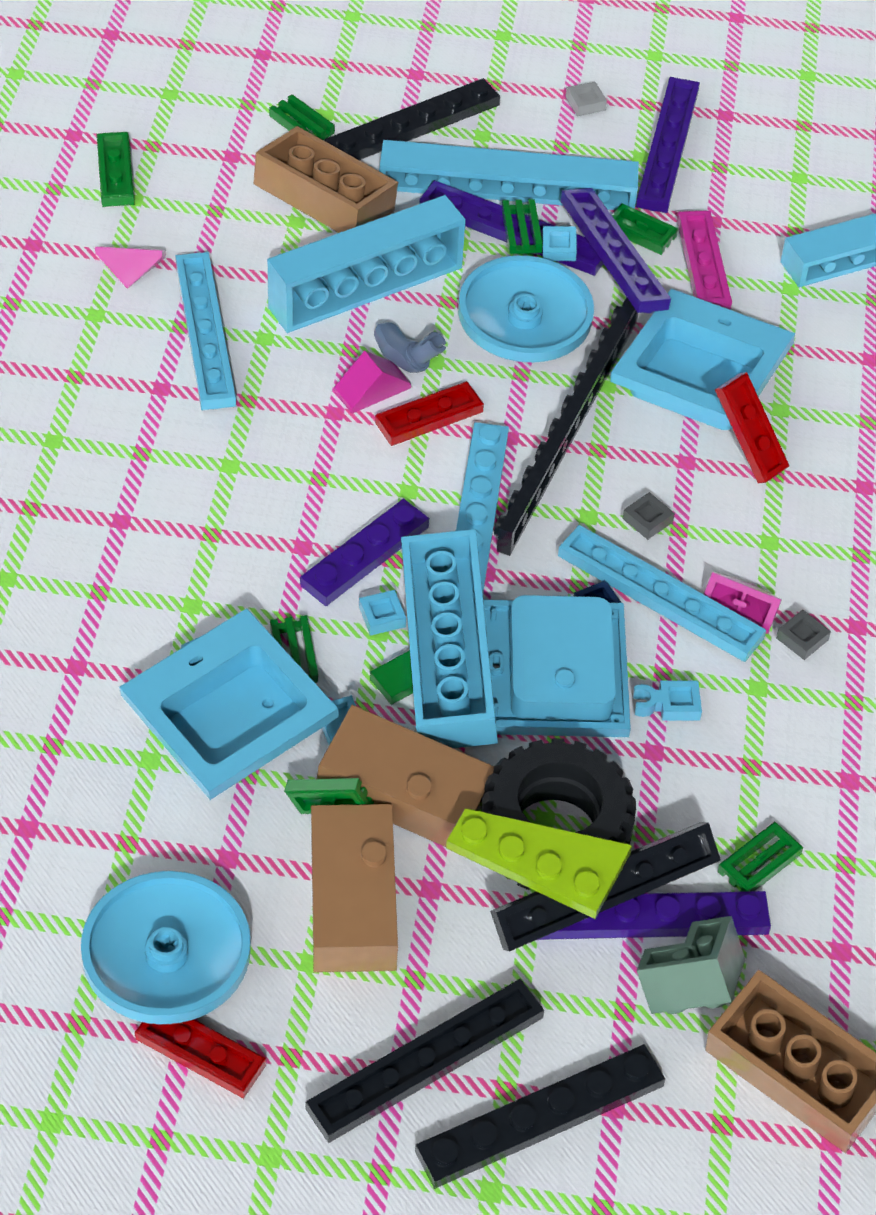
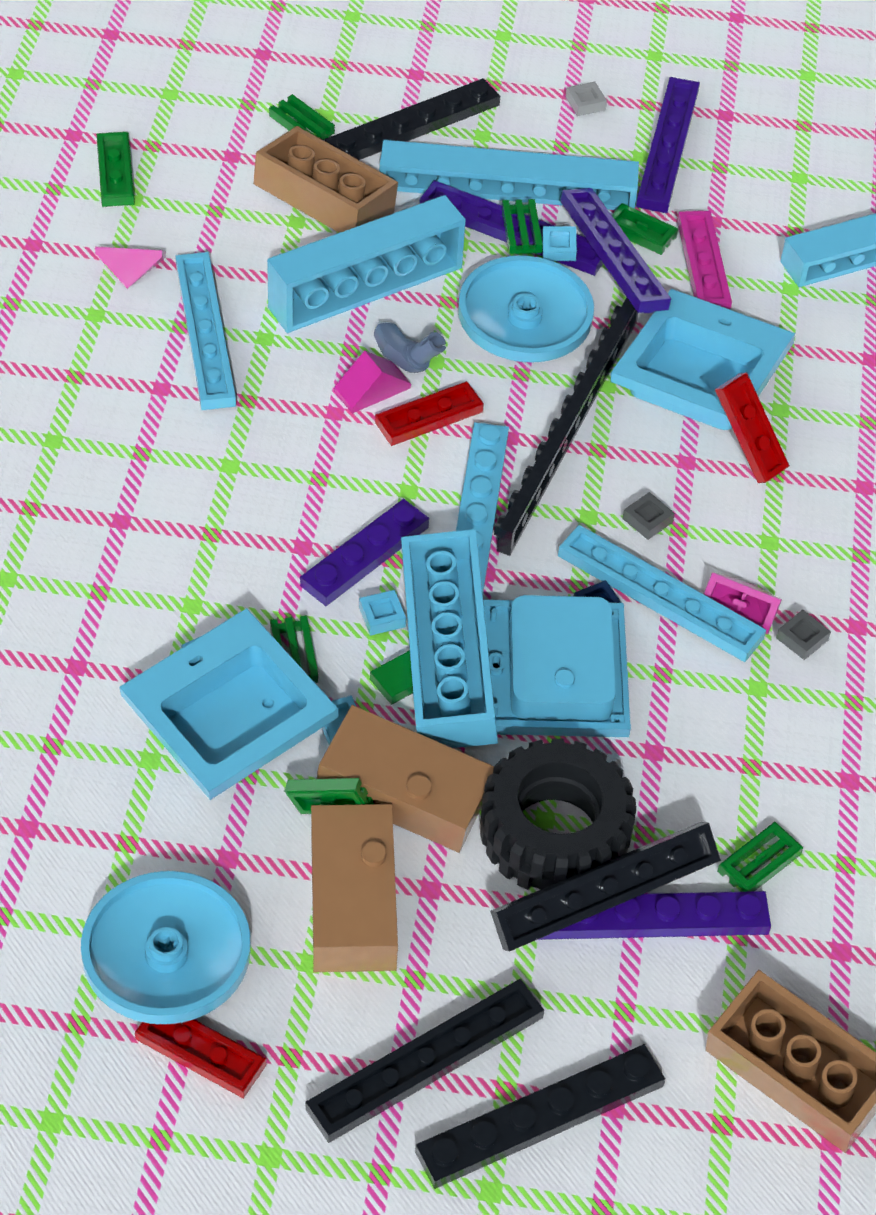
(549, 860): lime wing -> none
(674, 700): medium azure plate -> none
(693, 972): sand green brick -> none

